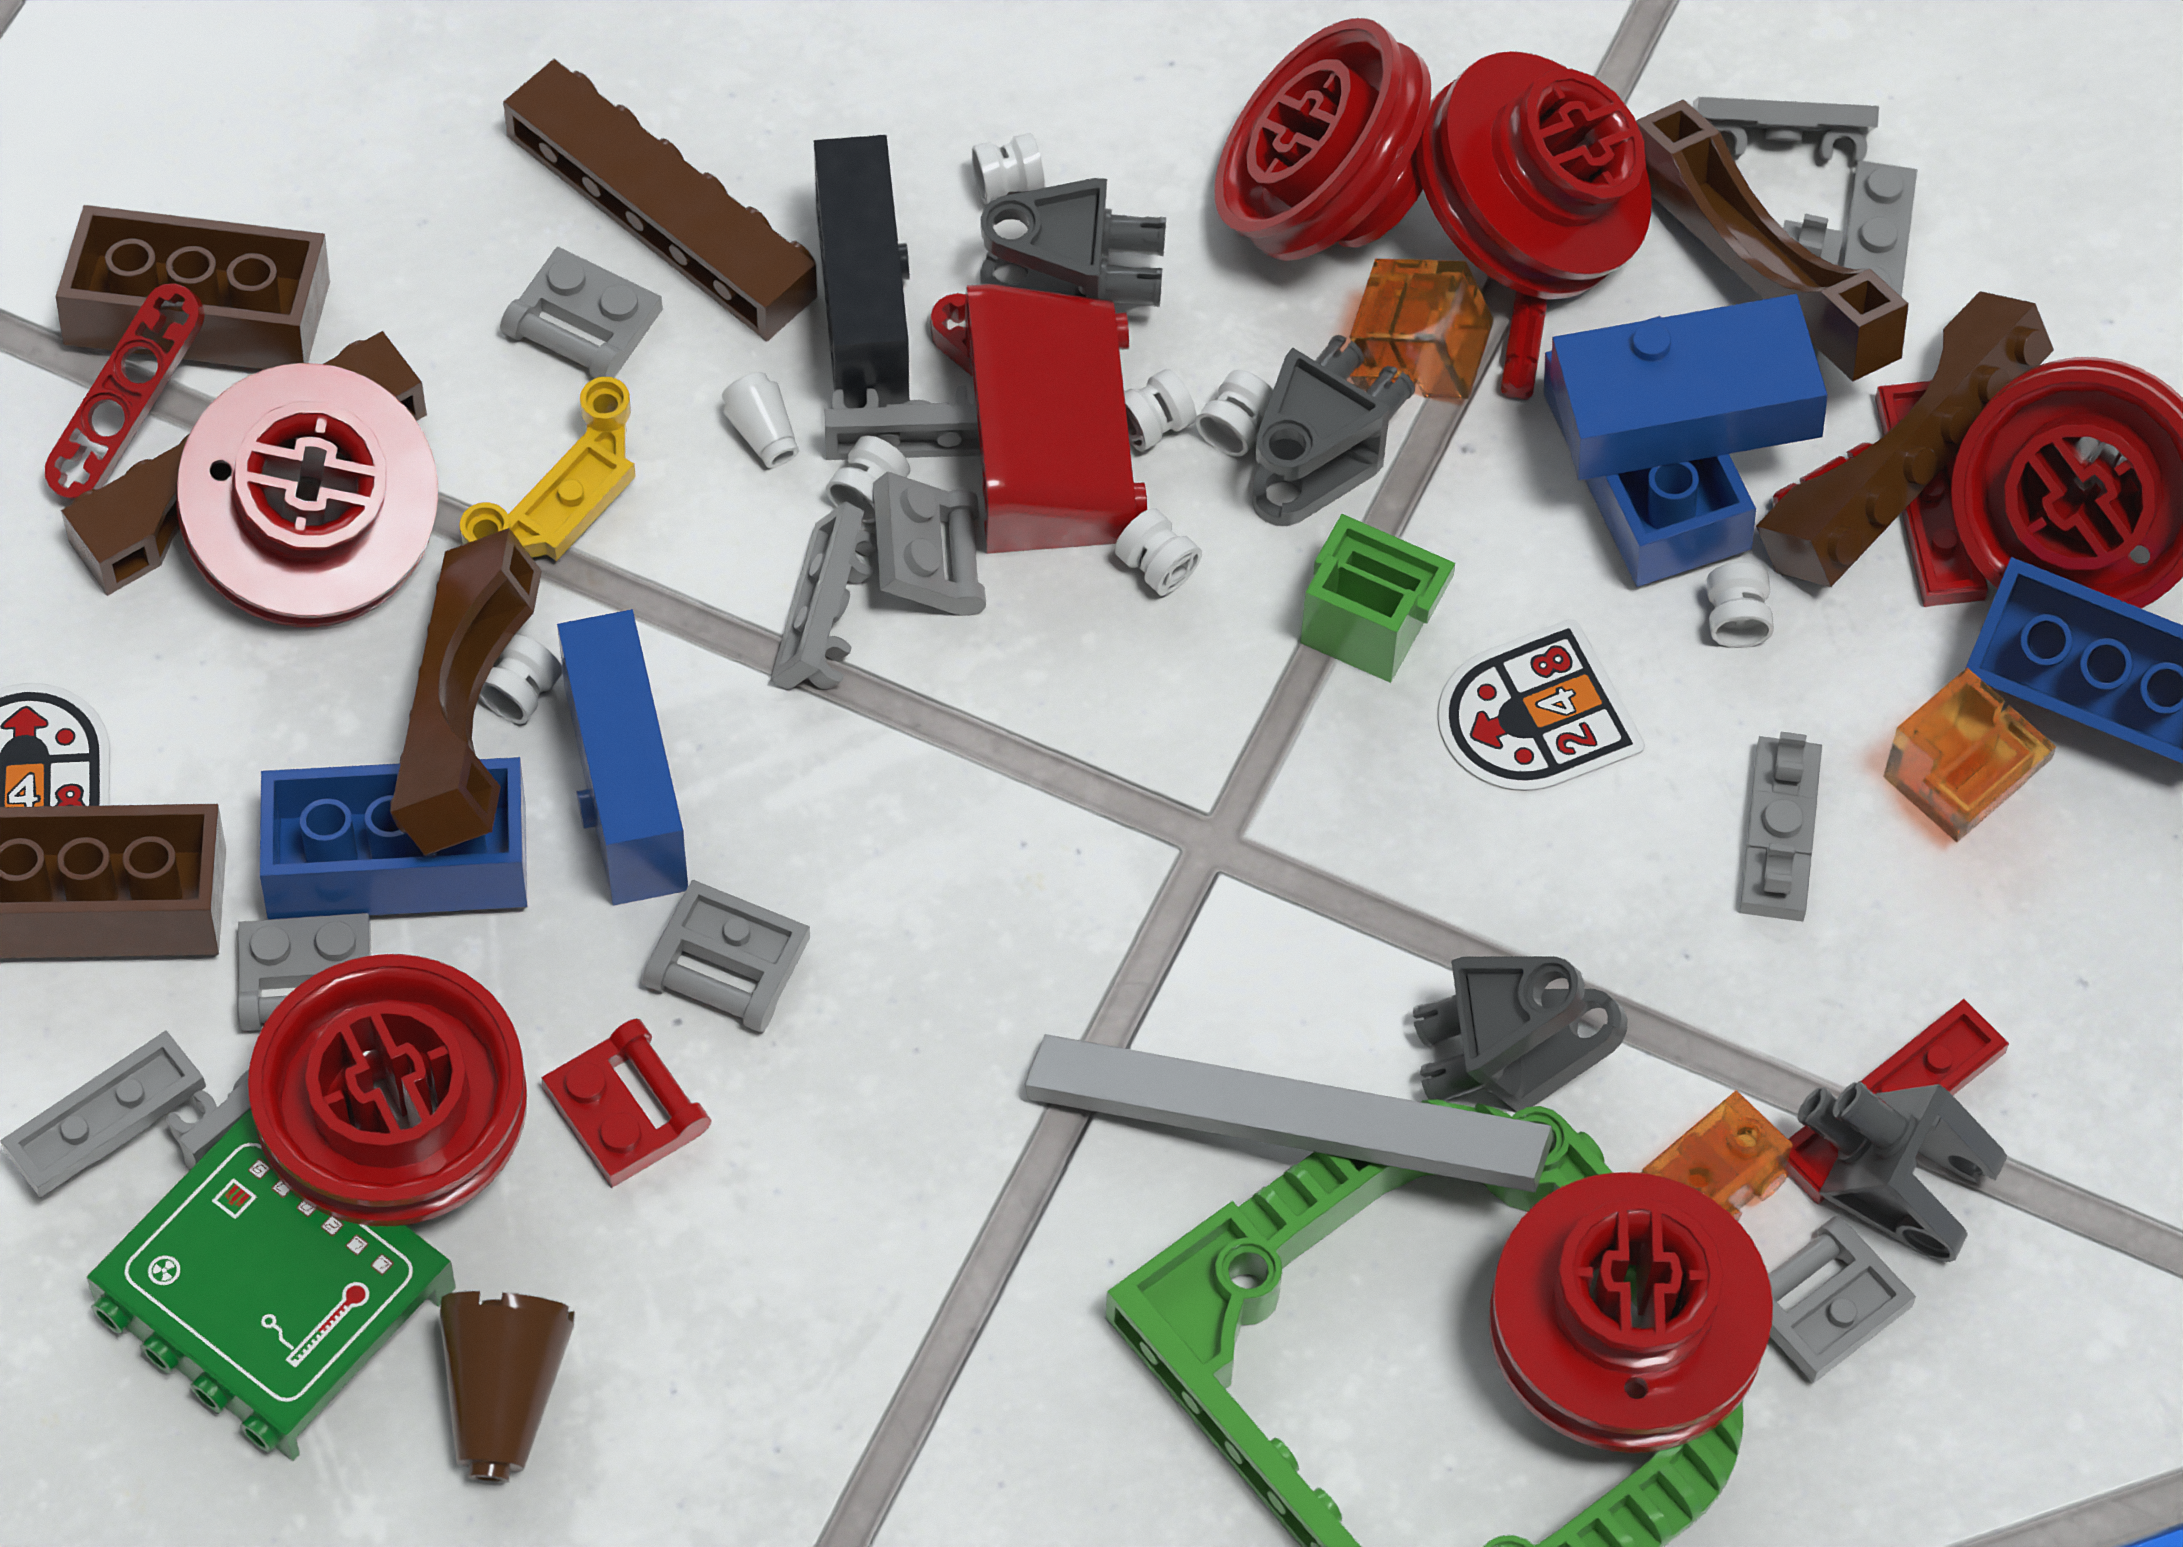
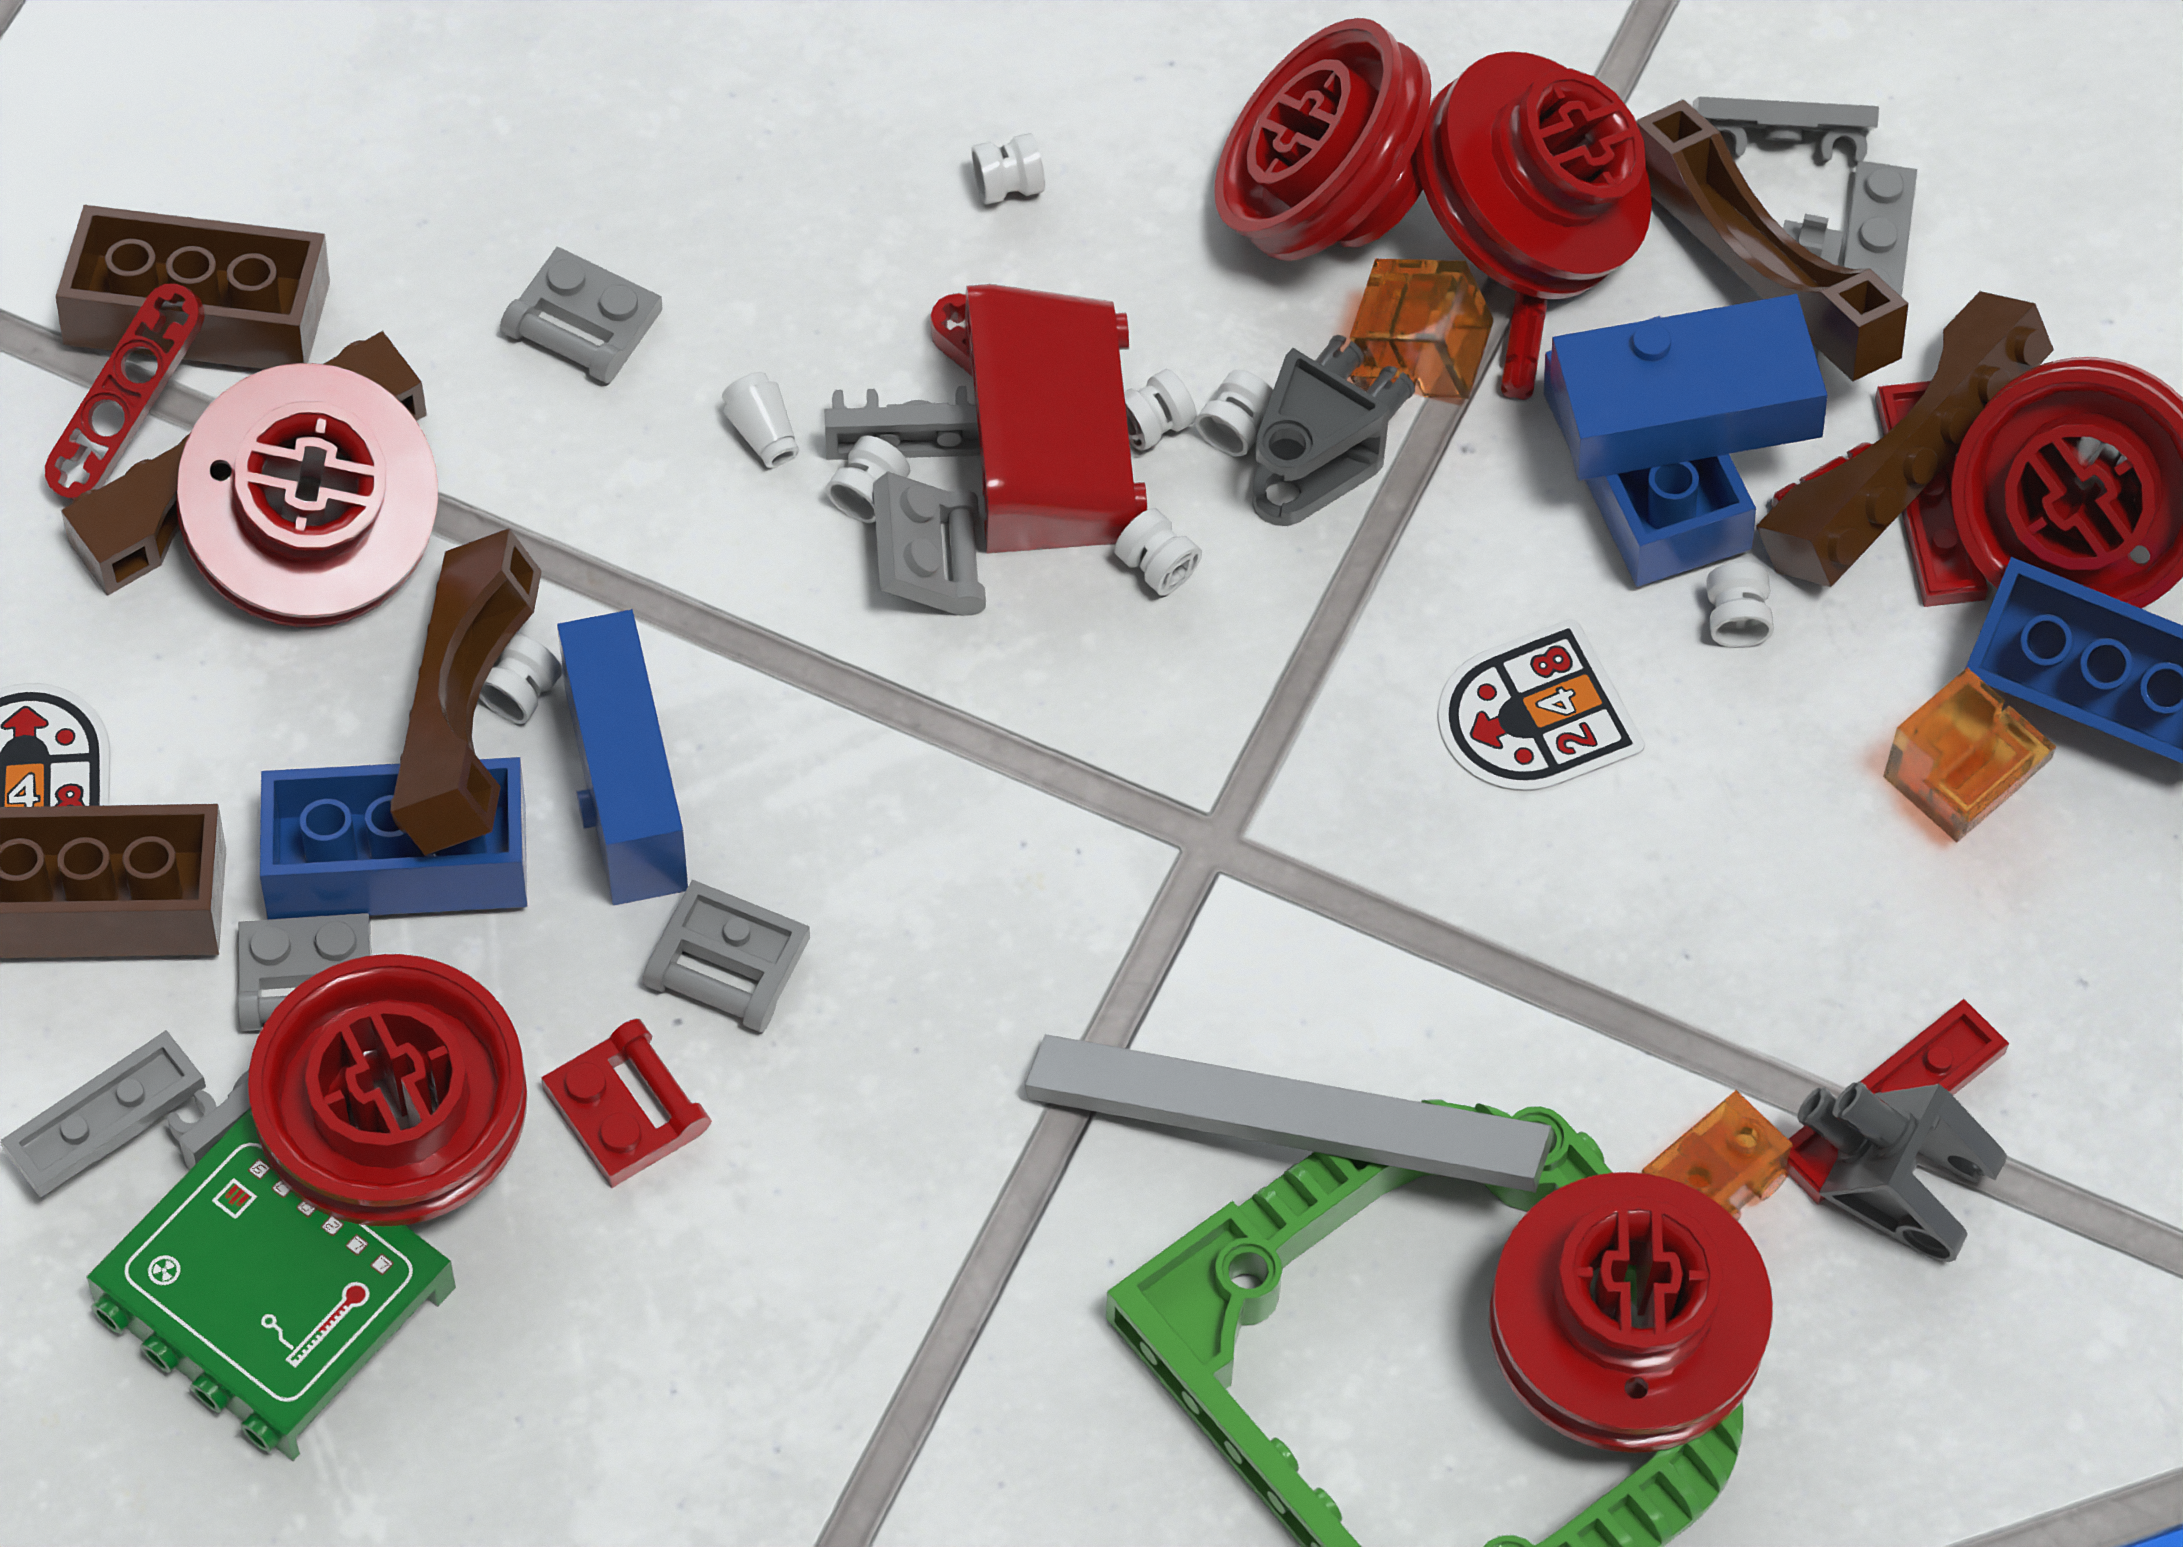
(500, 1375): reddish brown cone -> none
(575, 487): yellow plate -> none
(661, 198): reddish brown brick -> none
(823, 599): light grey plate -> none
(862, 269): black brick -> none
(1068, 241): dark grey piece -> none
(1371, 597): bright green plate -> none
(1514, 1030): dark grey piece -> none
(1781, 827): light grey plate -> none
(1844, 1309): light grey plate -> none

